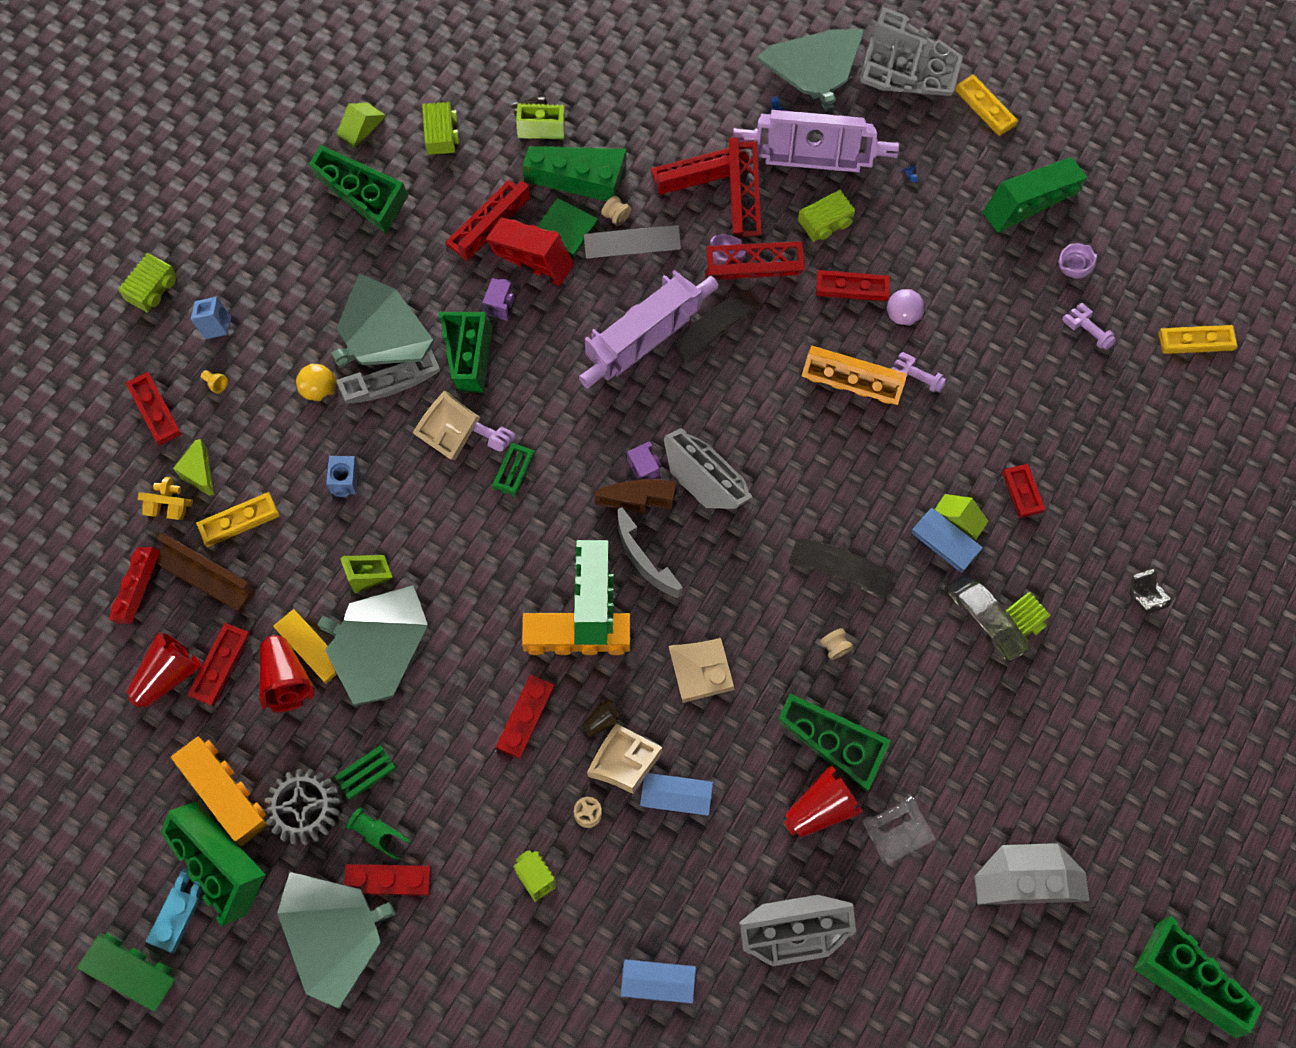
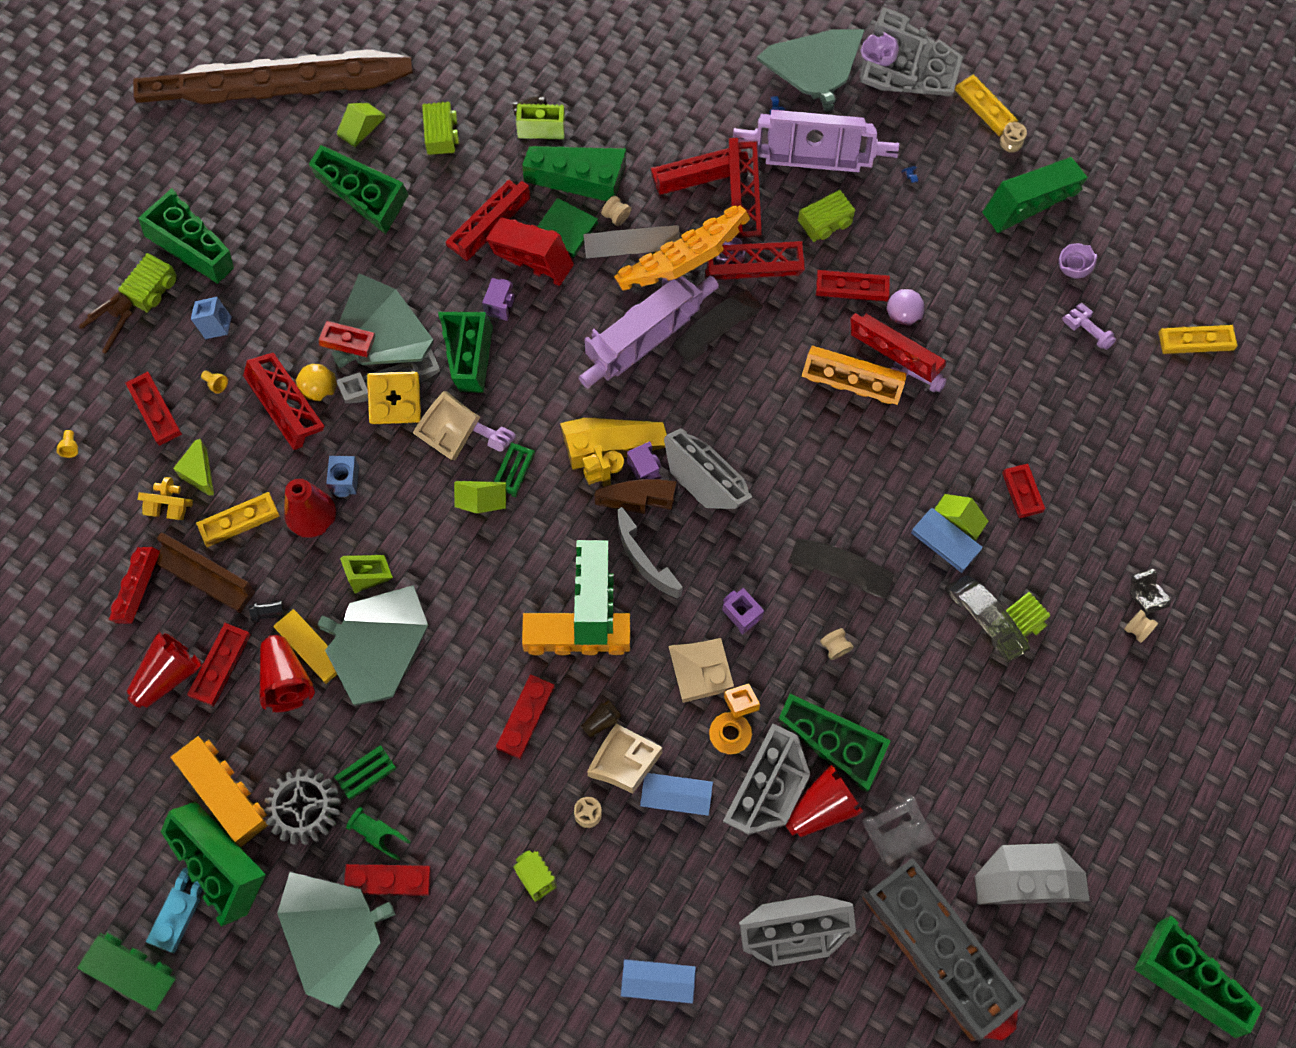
(67, 447): none -> yellow piece
(116, 306): none -> reddish brown plant
(184, 235): none -> green wedge
(266, 610): none -> black pin
(275, 77): none -> reddish brown plate
(276, 405): none -> red fence
(307, 509): none -> red cone
(346, 339): none -> red plate
(381, 386): none -> yellow brick
(479, 496): none -> lime slope
(599, 467): none -> yellow hips
(612, 434): none -> yellow wedge
(686, 253): none -> light orange plate
(725, 745): none -> light orange piece
(741, 700): none -> light orange plate
(742, 600): none -> medium lavender brick
(770, 785): none -> light grey wedge
(880, 50): none -> lavender hair
(897, 347): none -> red fence
(946, 953): none -> dark grey piece
(1011, 132): none -> tan wheel
(1140, 626): none -> tan wheel

